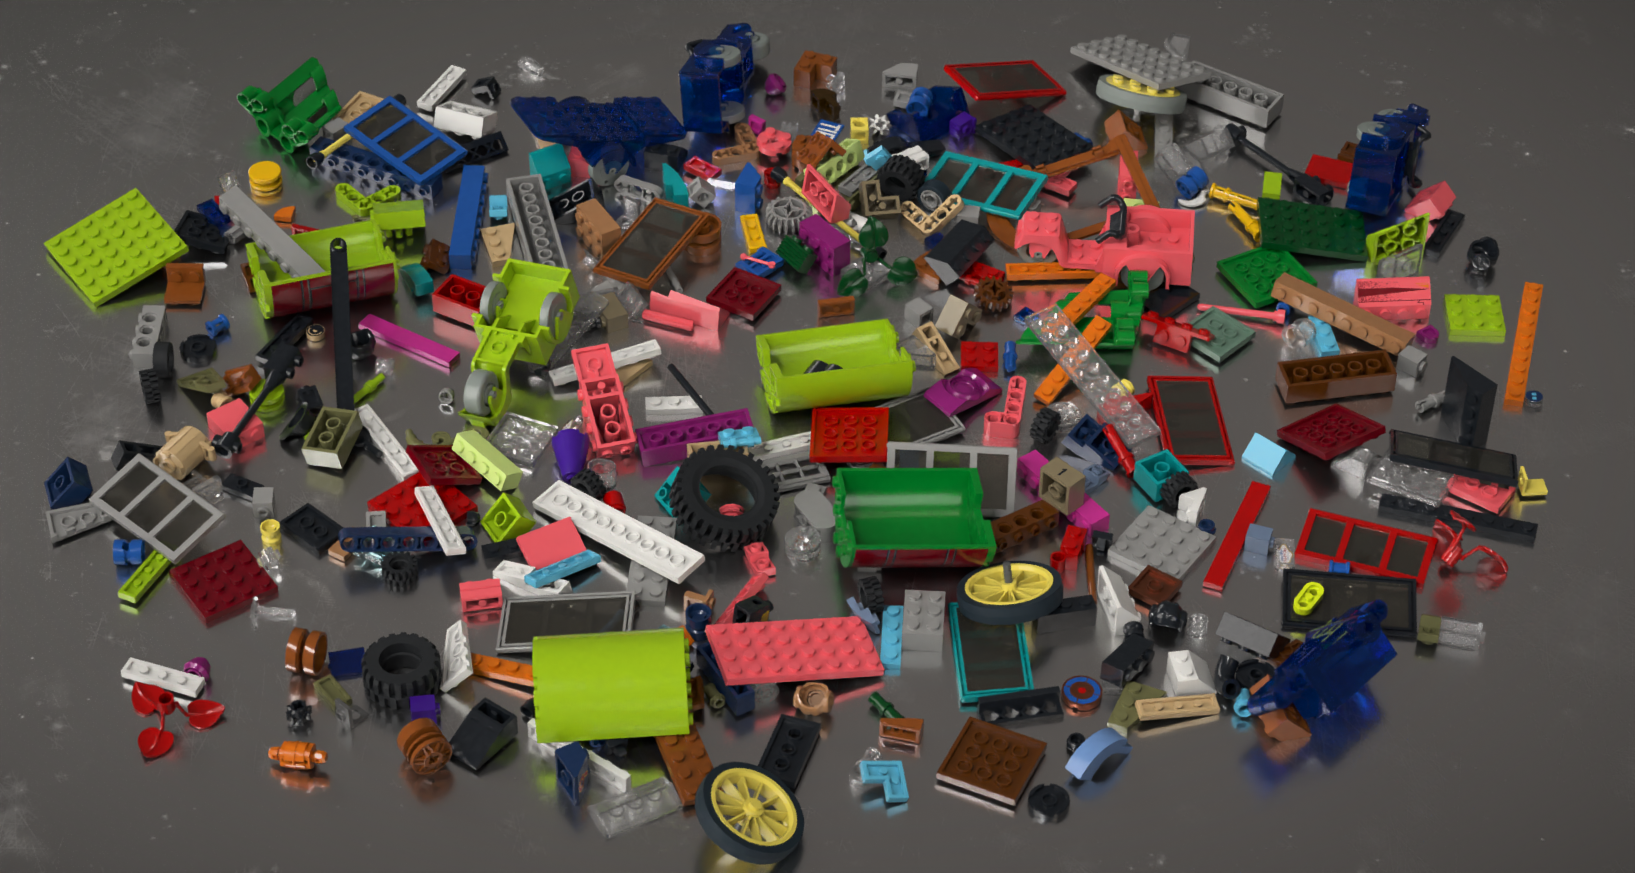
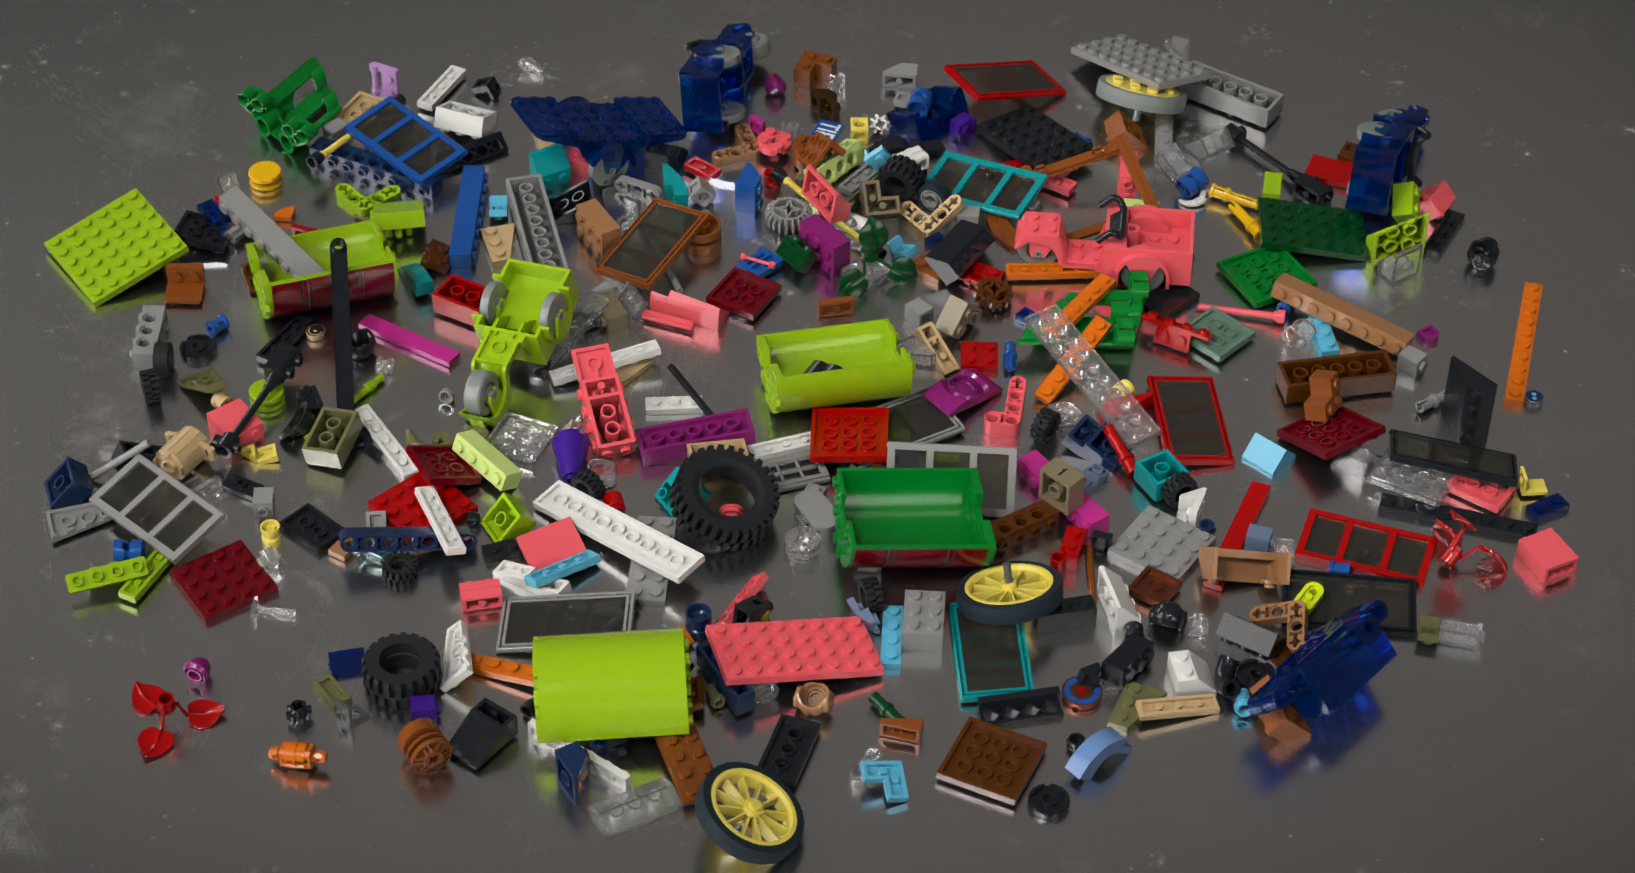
(106, 575): none -> lime bracket
(119, 460): none -> light grey bar
(163, 677): white plate -> none
(241, 379): dark orange hinge -> none
(262, 455): none -> light yellow slope
(306, 651): dark orange wheel -> none
(390, 79): none -> lavender plate
(589, 260): clear piece -> none
(691, 598): medium nougat bracket -> none
(746, 436): medium azure plate -> none
(752, 232): yellow tile -> none
(759, 559): coral slope -> none
(899, 249): none -> medium azure bracket
(1090, 675): none -> black tile
(1245, 566): none -> medium nougat windscreen
(1288, 616): none -> medium nougat beam
(1324, 396): none -> dark orange brick
(1394, 297): coral slope -> none
(1405, 201): none -> lime brick
(1474, 315): lime plate -> none
(1547, 507): none -> clear blue plate
(1547, 555): none -> coral brick

